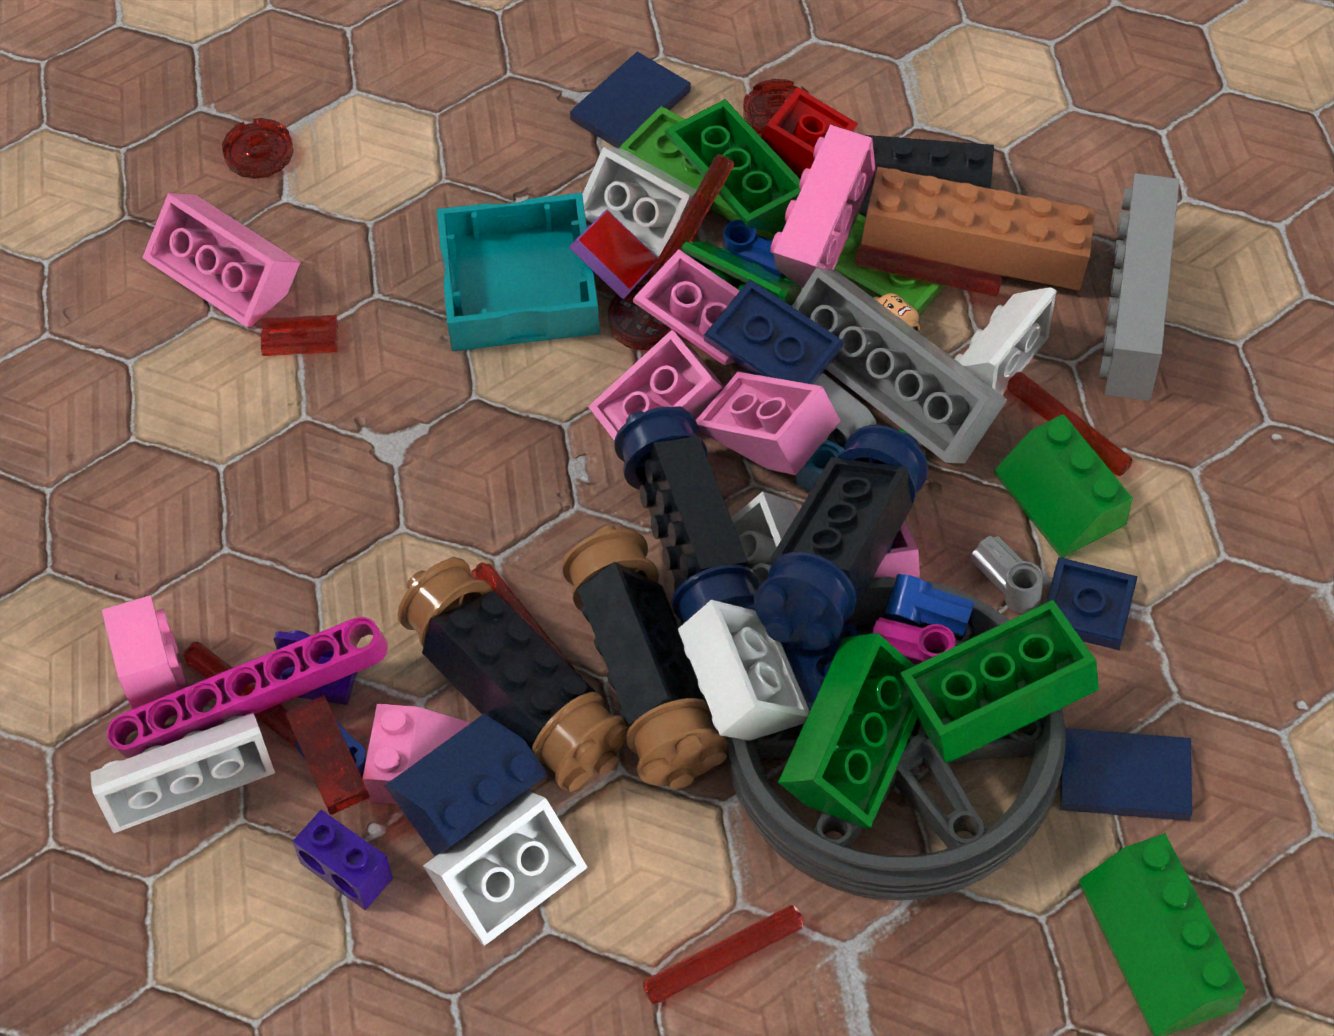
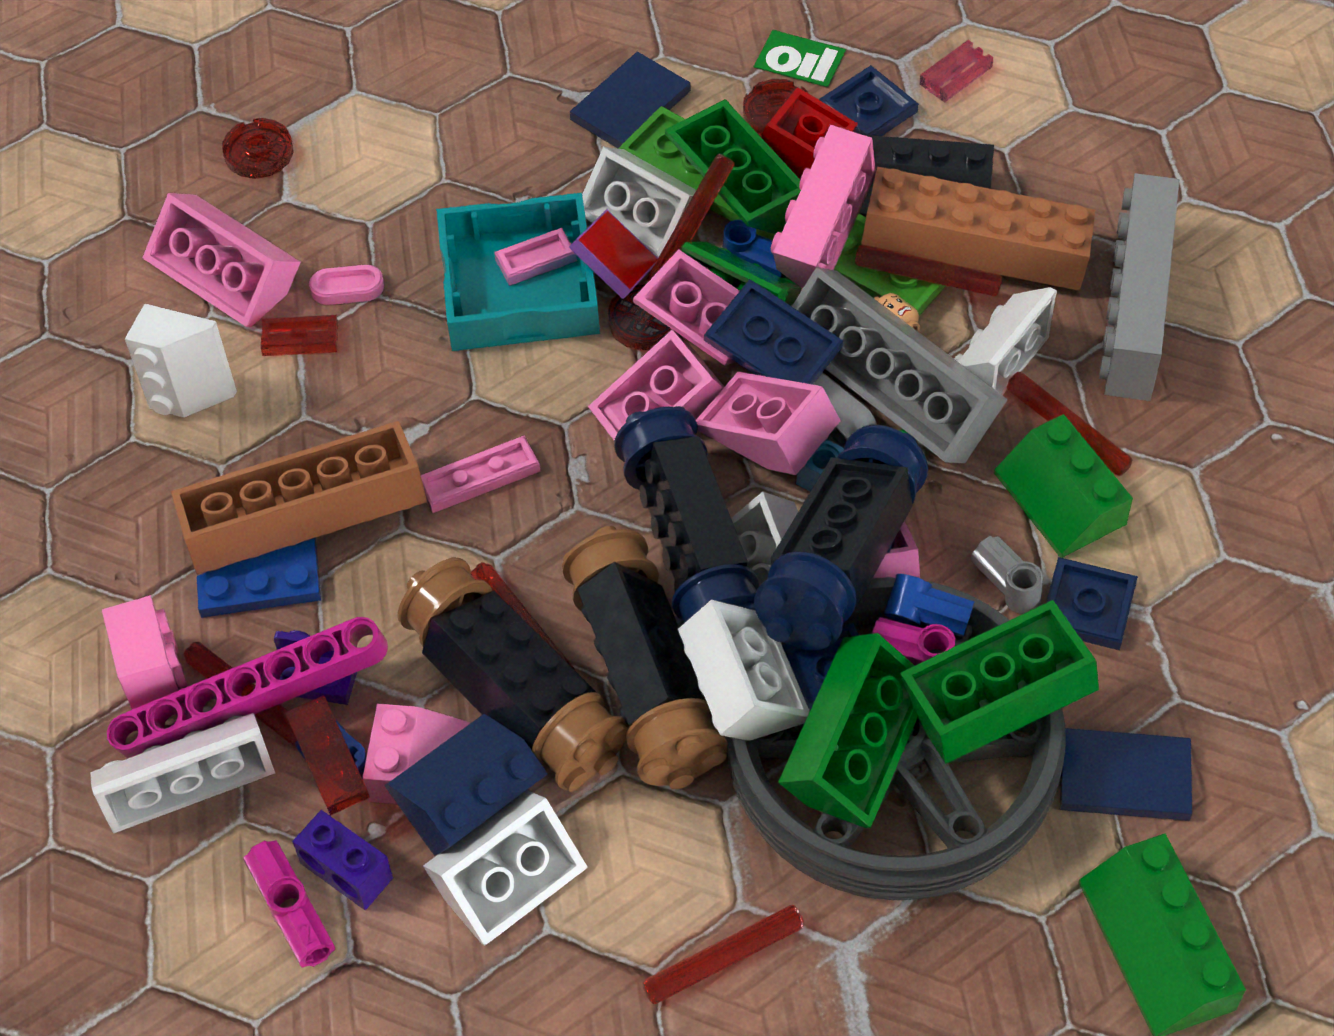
(179, 361): none -> white slope
(262, 582): none -> blue wing
(298, 497): none -> nougat brick
(299, 922): none -> dark pink piece
(346, 284): none -> bright pink tile
(479, 474): none -> bright pink tile
(535, 256): none -> bright pink tile
(800, 58): none -> sticker
(871, 102): none -> dark blue tile
(951, 68): none -> clear pink tile

